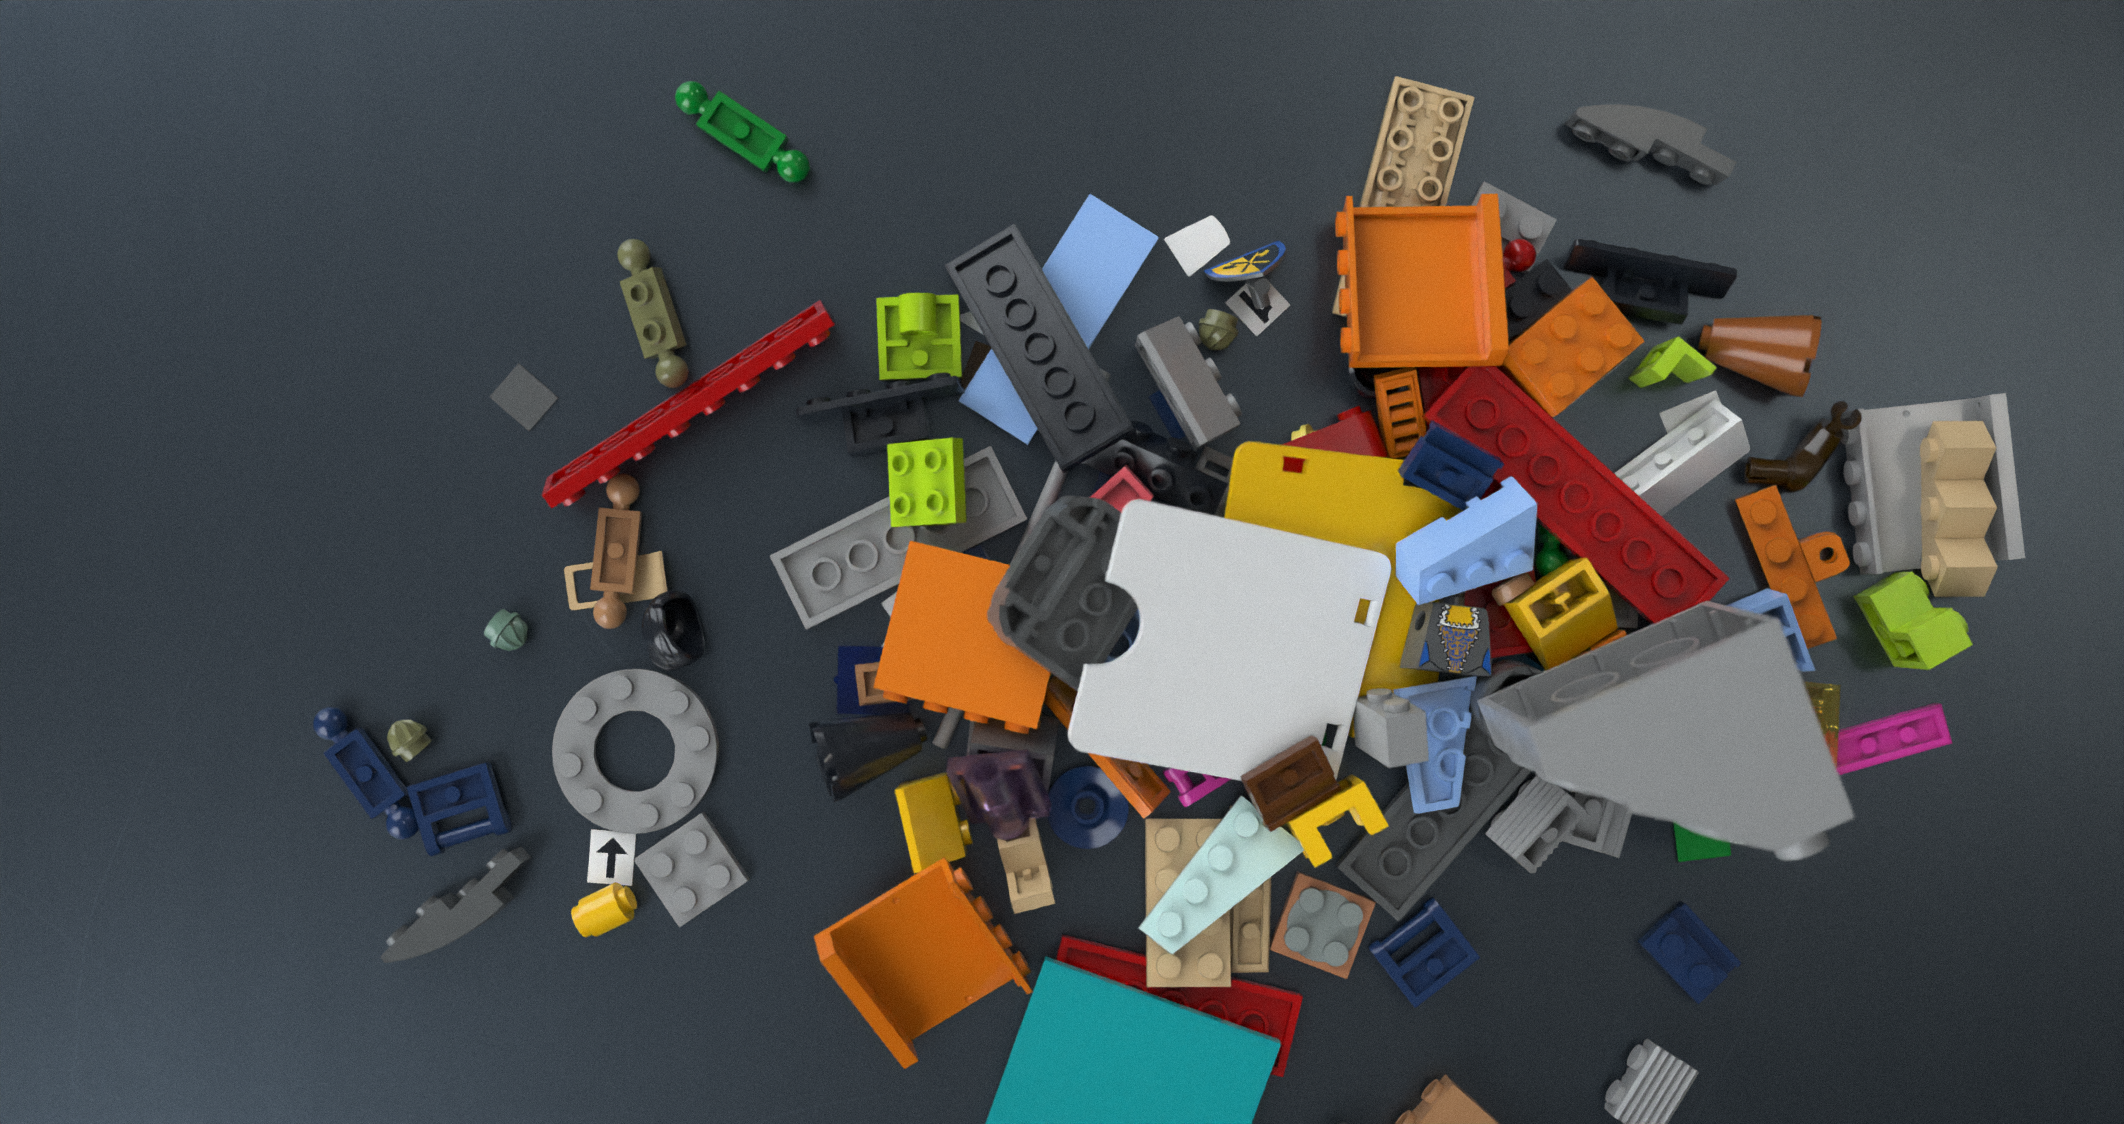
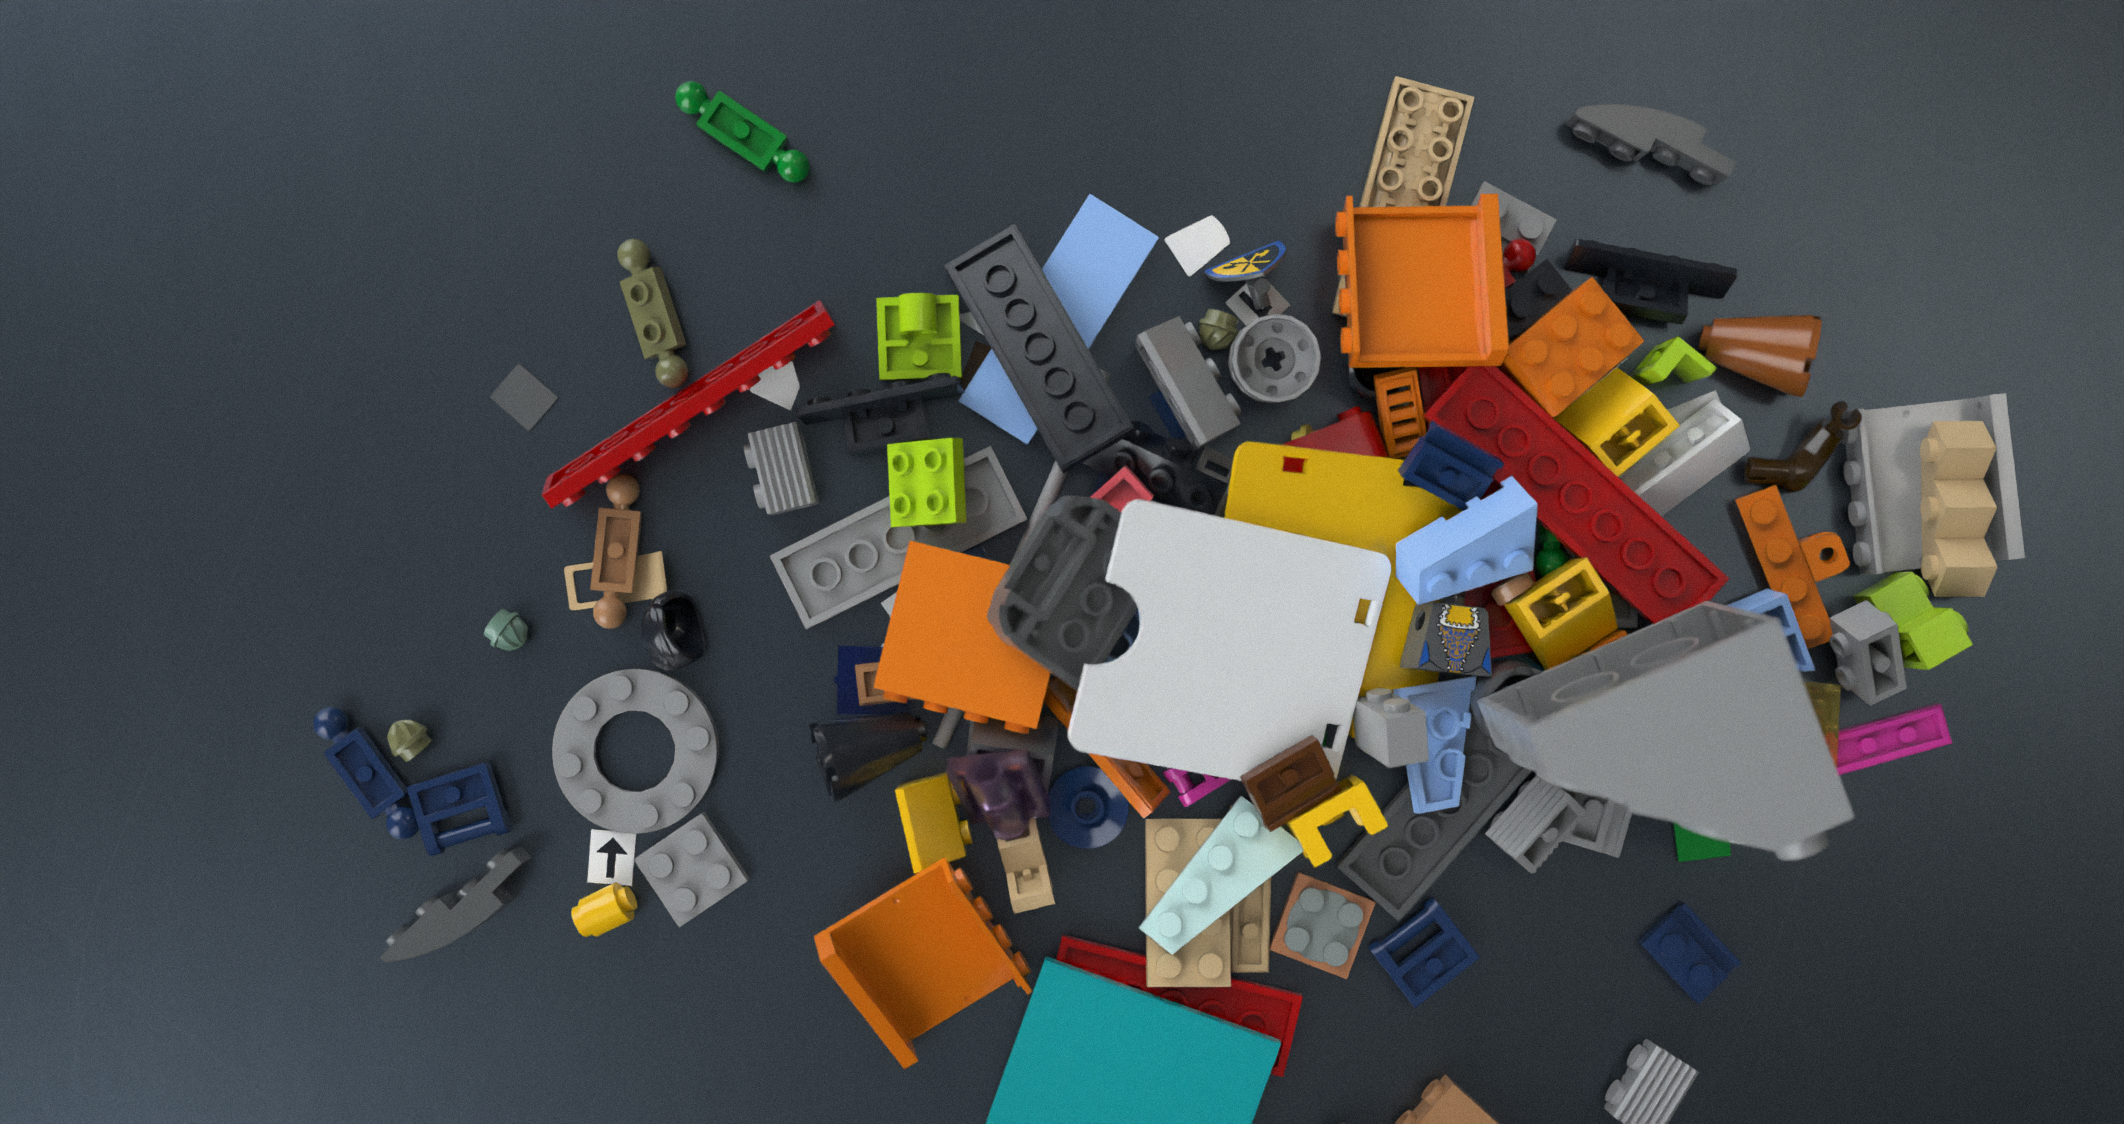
(778, 385): none -> white sticker
(781, 468): none -> light grey brick
(1295, 370): none -> light grey wheel
(1618, 421): none -> yellow slope
(1867, 652): none -> light grey brick

